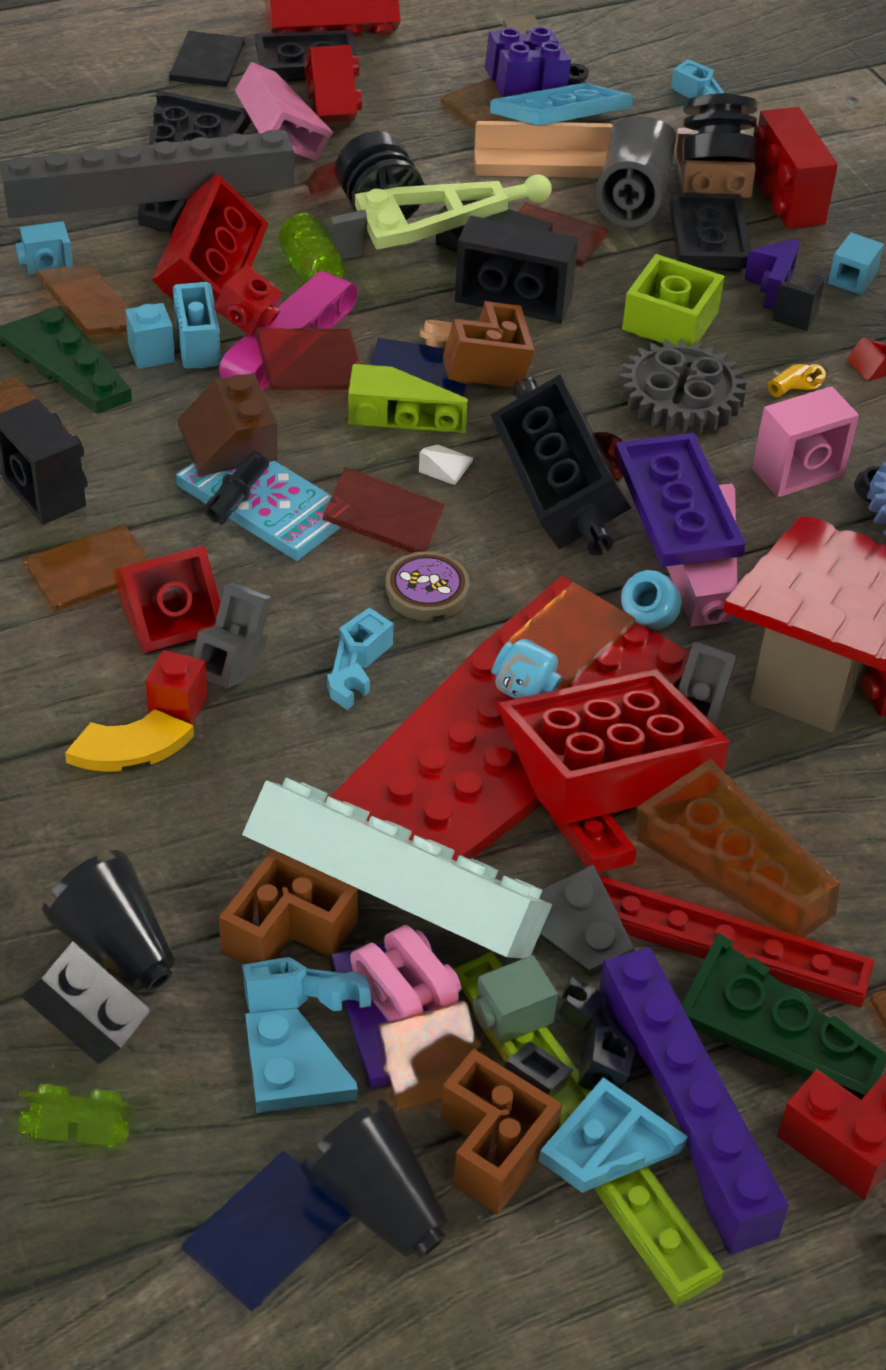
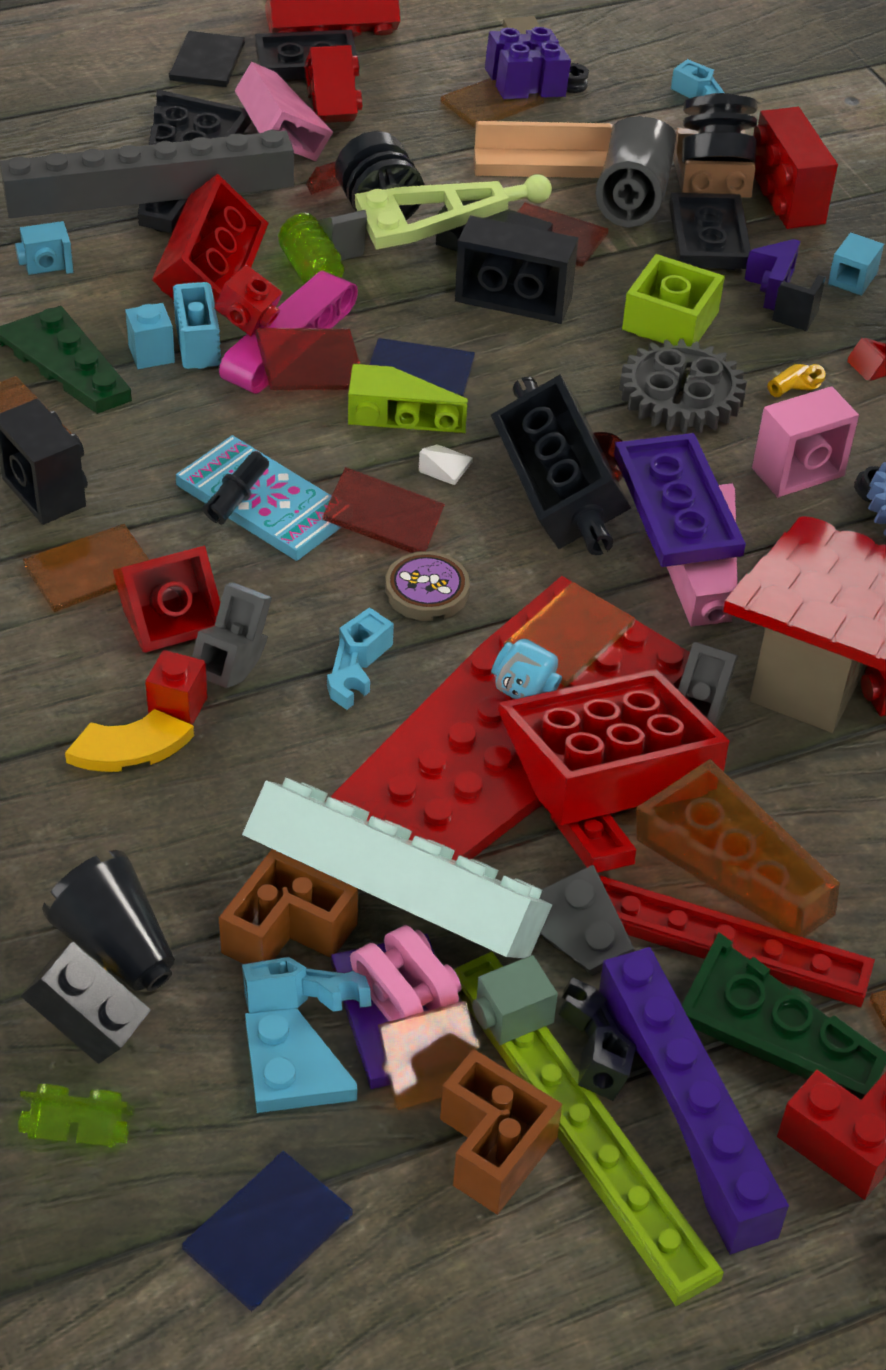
(86, 299): clear orange piece -> none
(229, 425): reddish brown slope -> none
(379, 1180): black cone -> none
(436, 333): light nougat plate -> none
(491, 350): dark orange brick -> none
(539, 1069): black plate -> none
(561, 103): medium azure tile -> none
(609, 1139): medium azure wing -> none
(651, 599): medium azure head -> none

